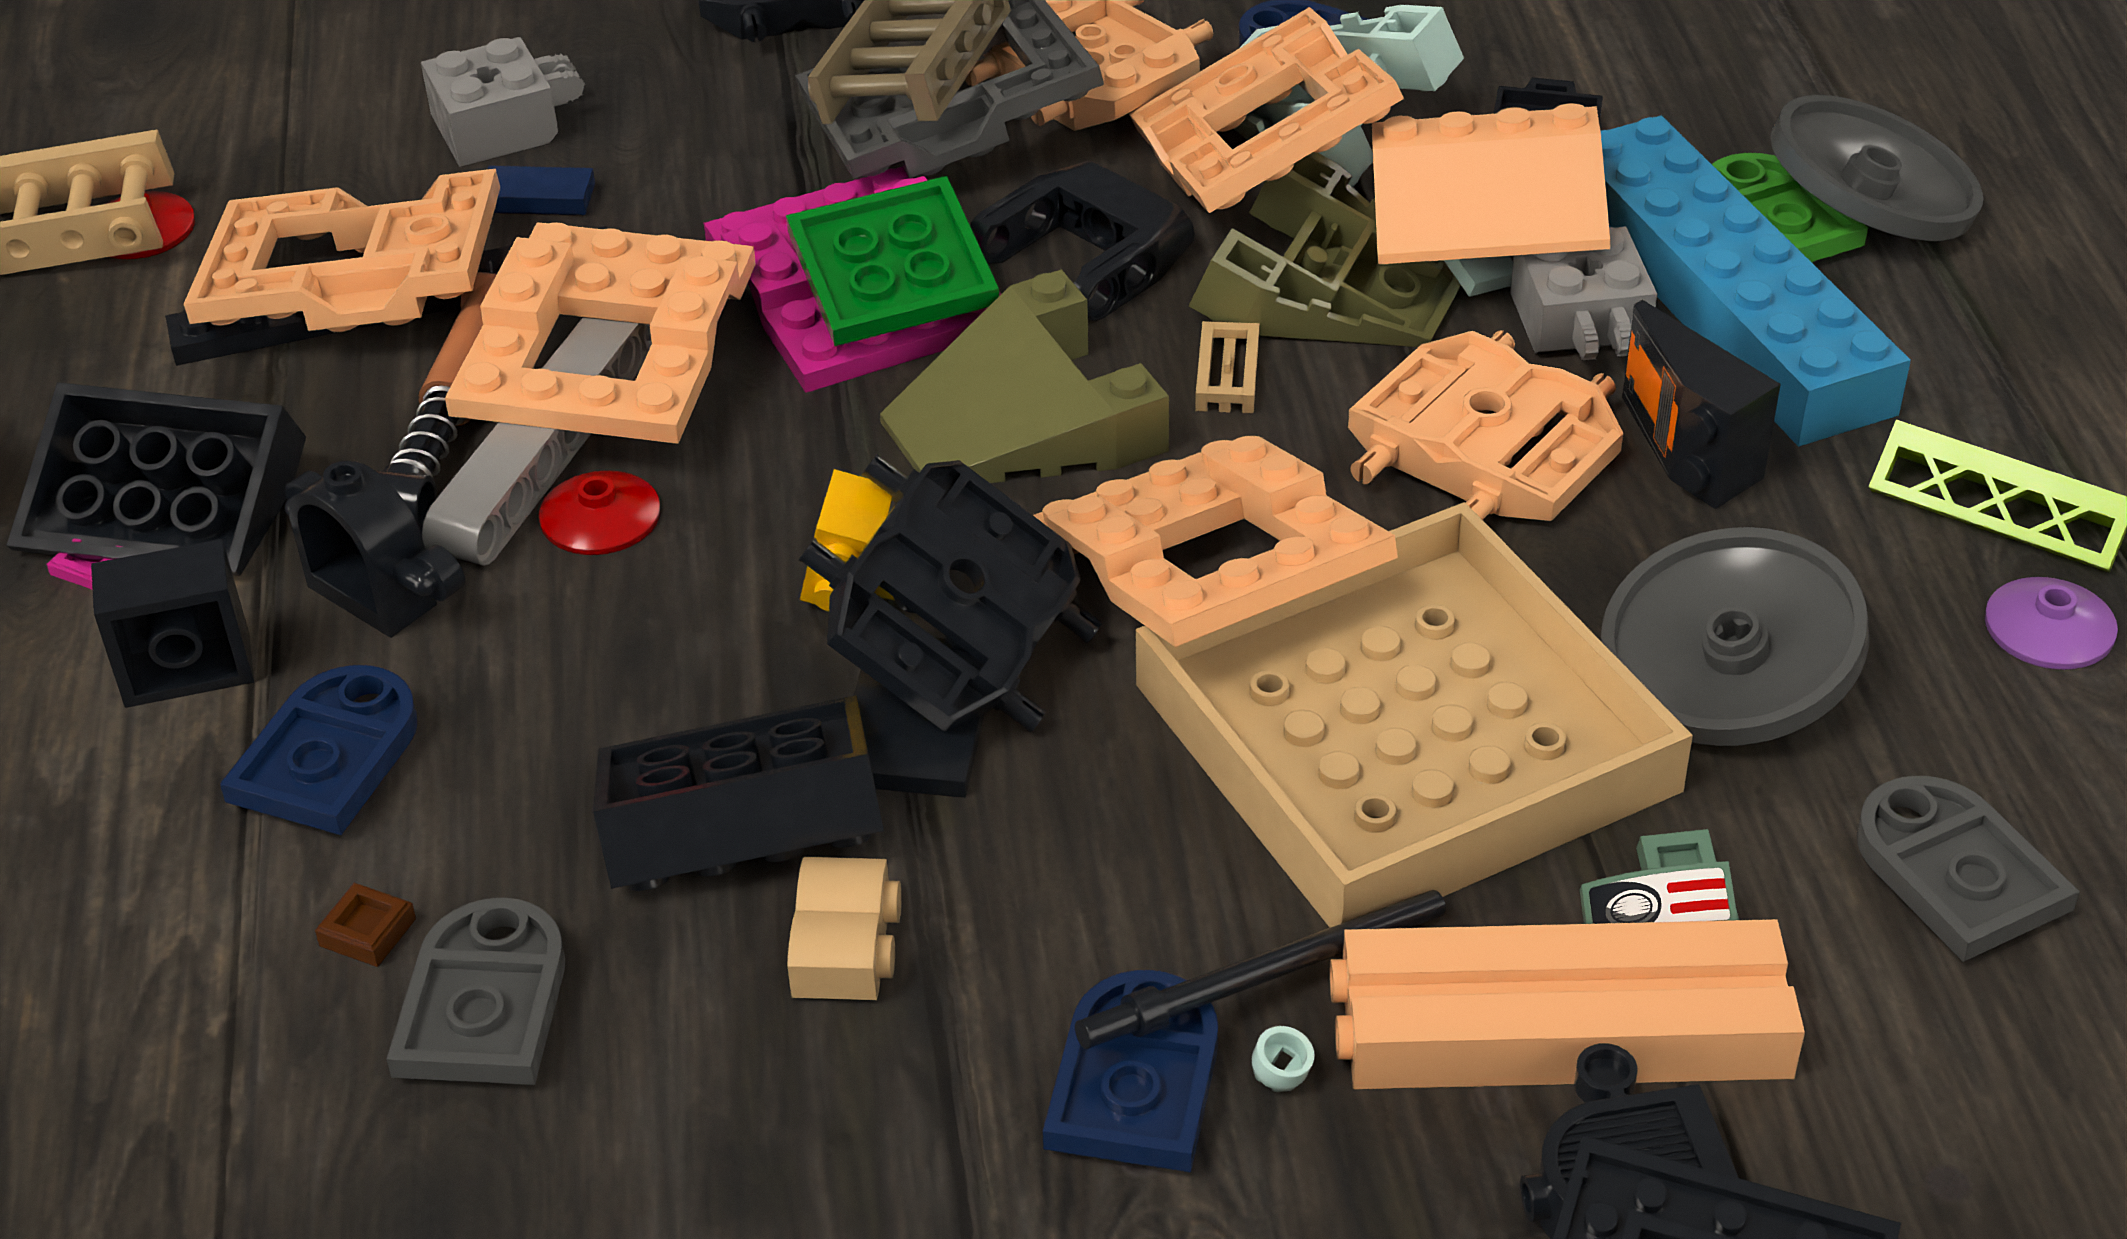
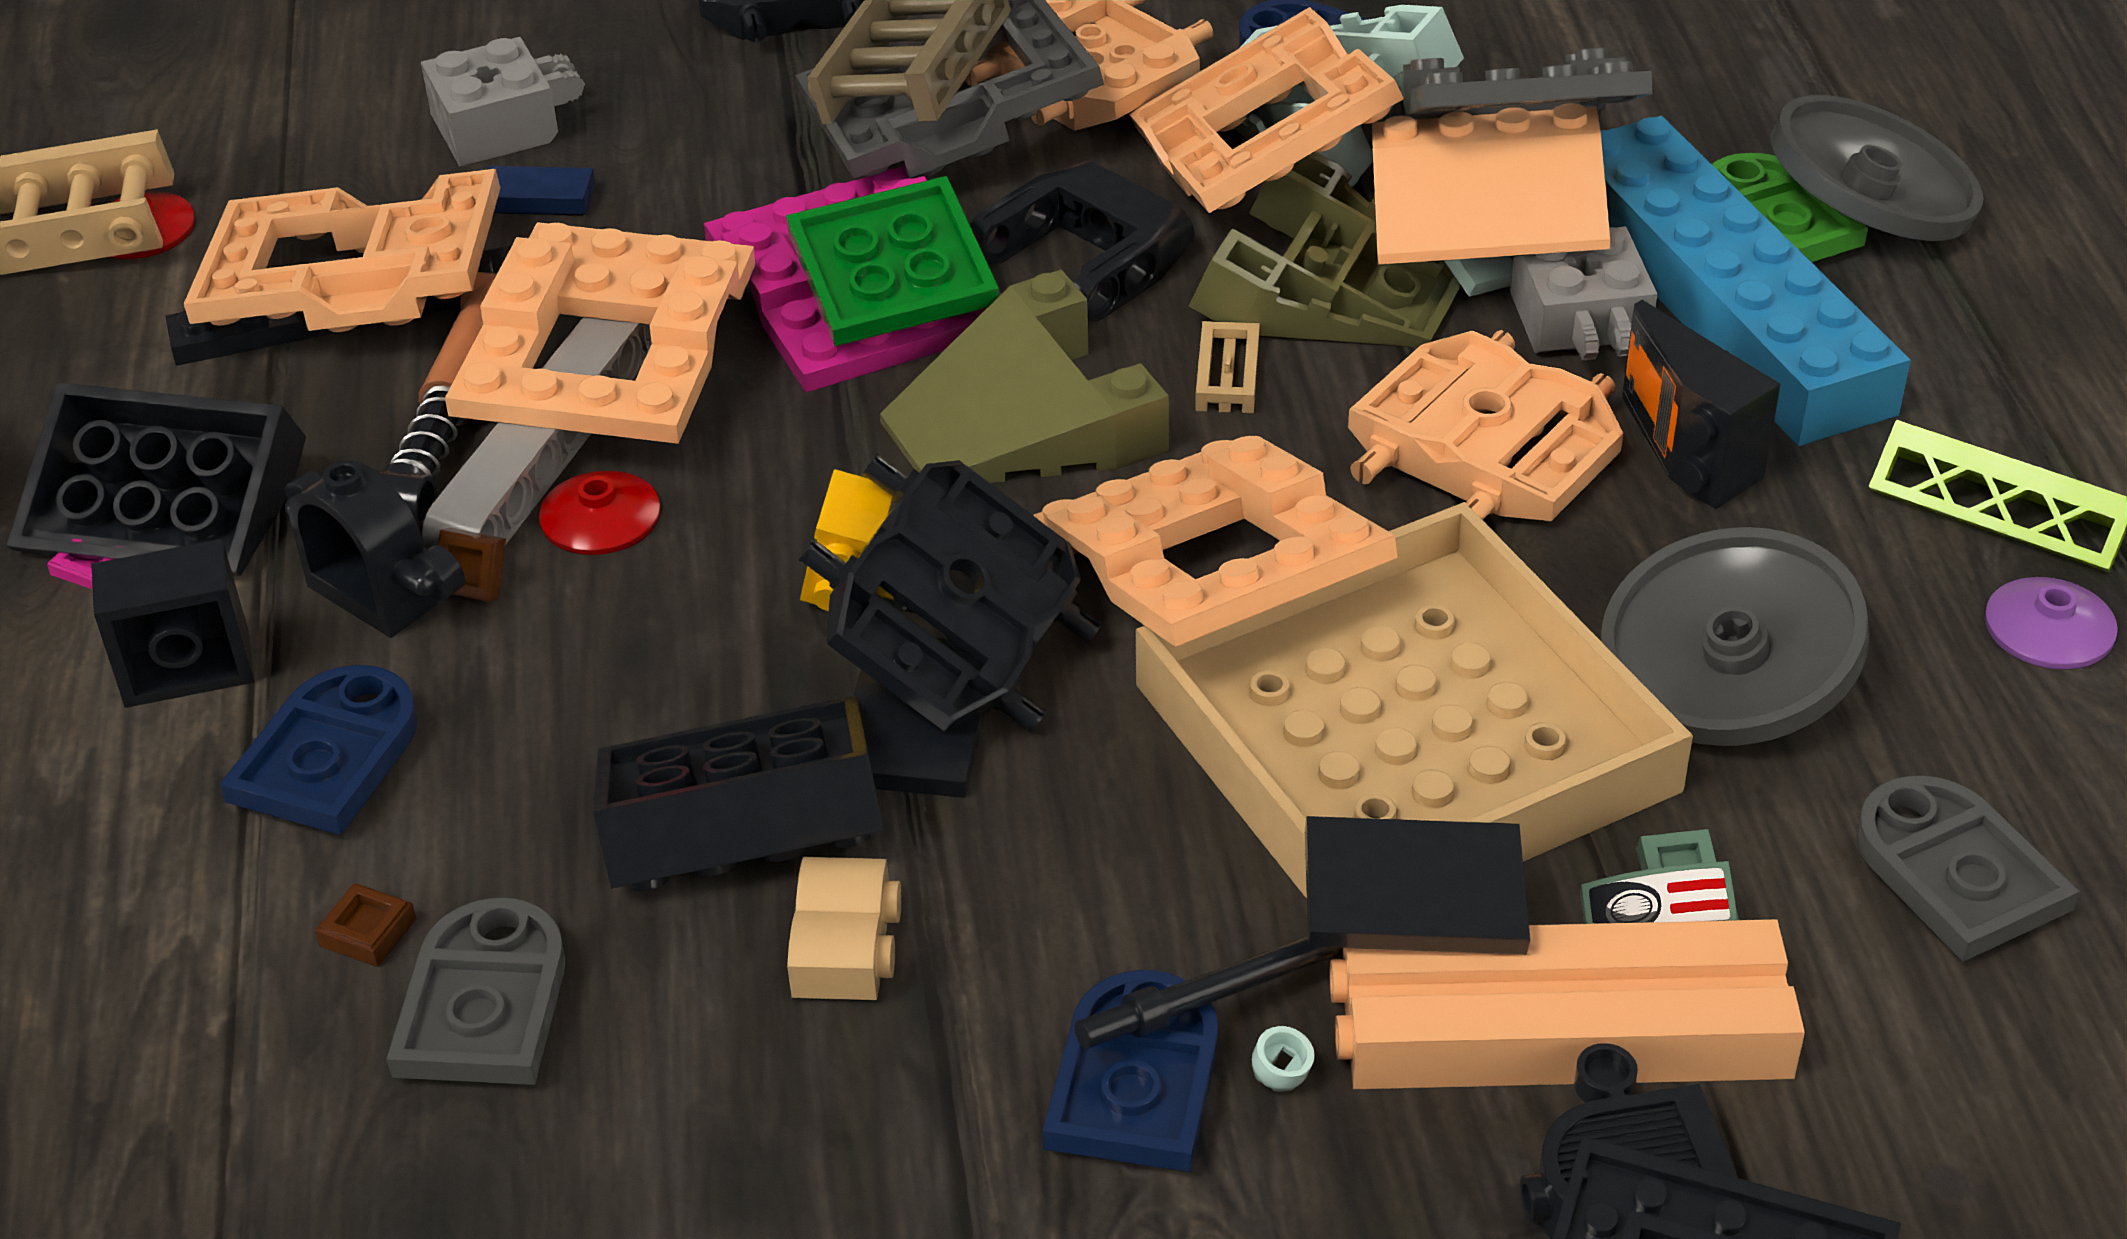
(480, 559): none -> reddish brown tile
(1415, 885): none -> black tile
(1583, 79): none -> dark grey piece

